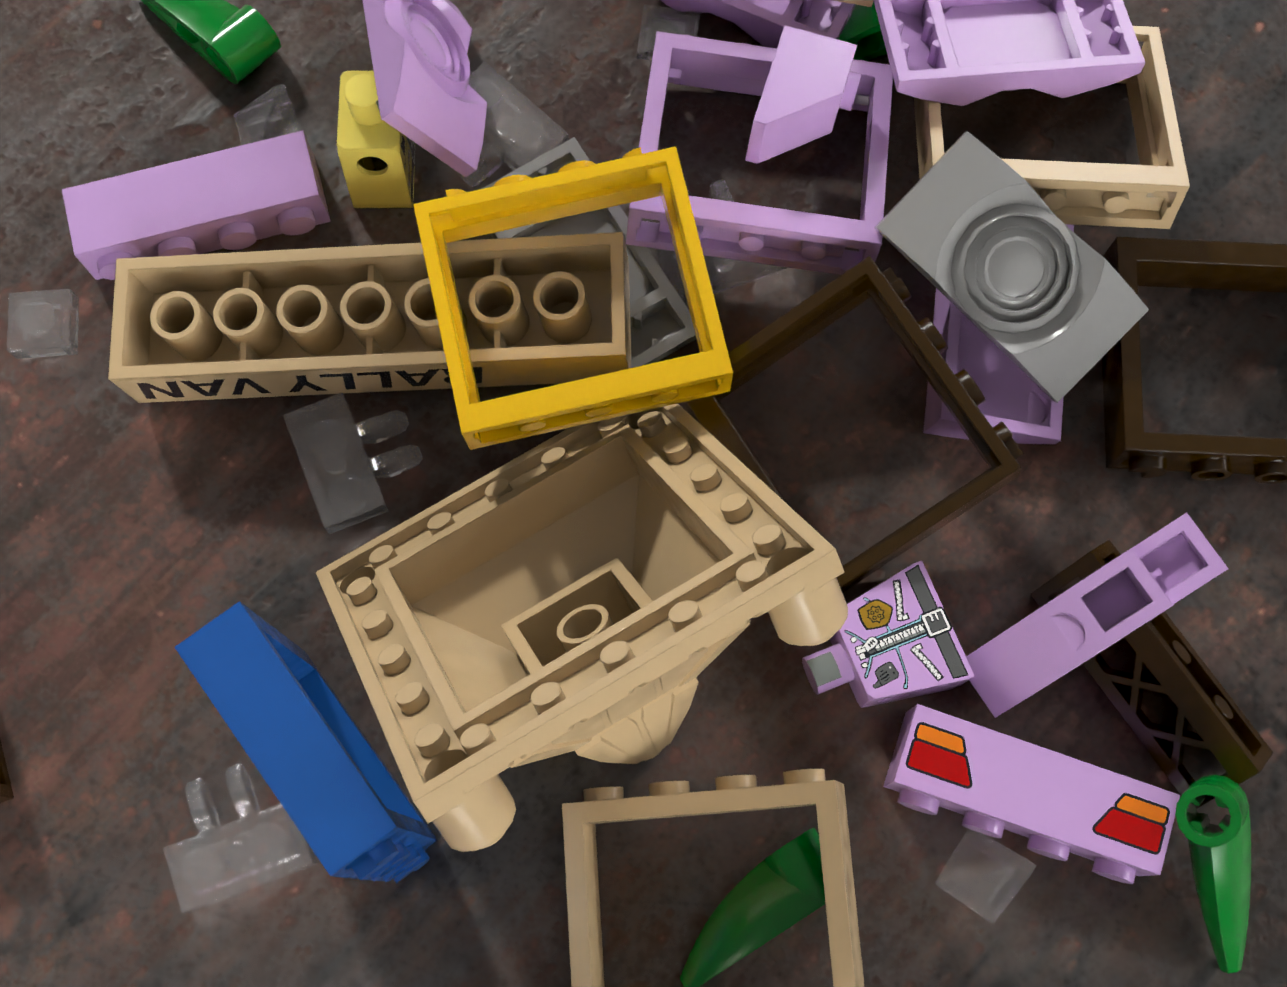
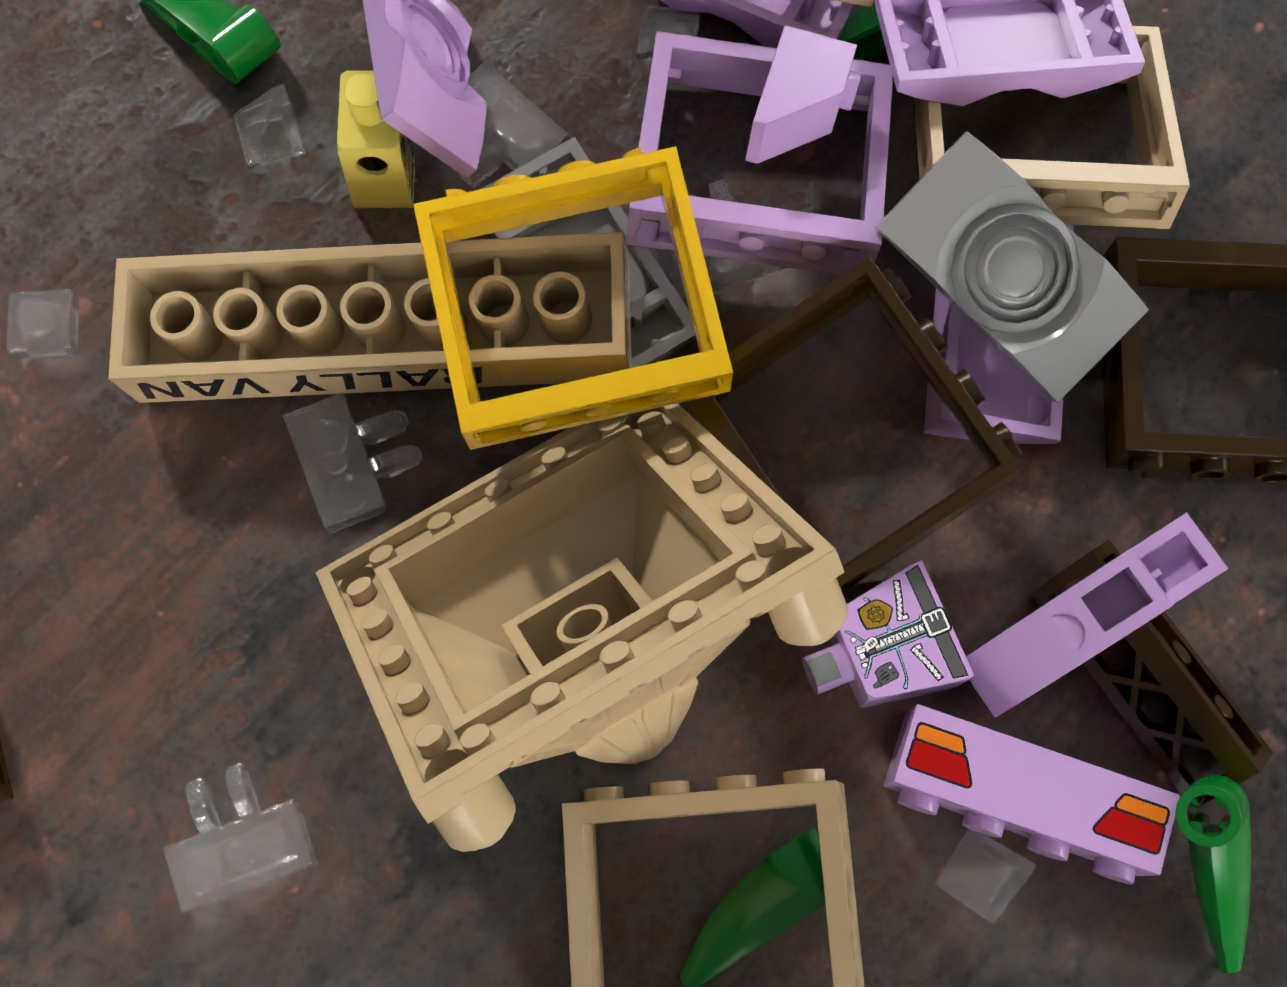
(197, 204): lavender brick -> none
(307, 748): blue window -> none

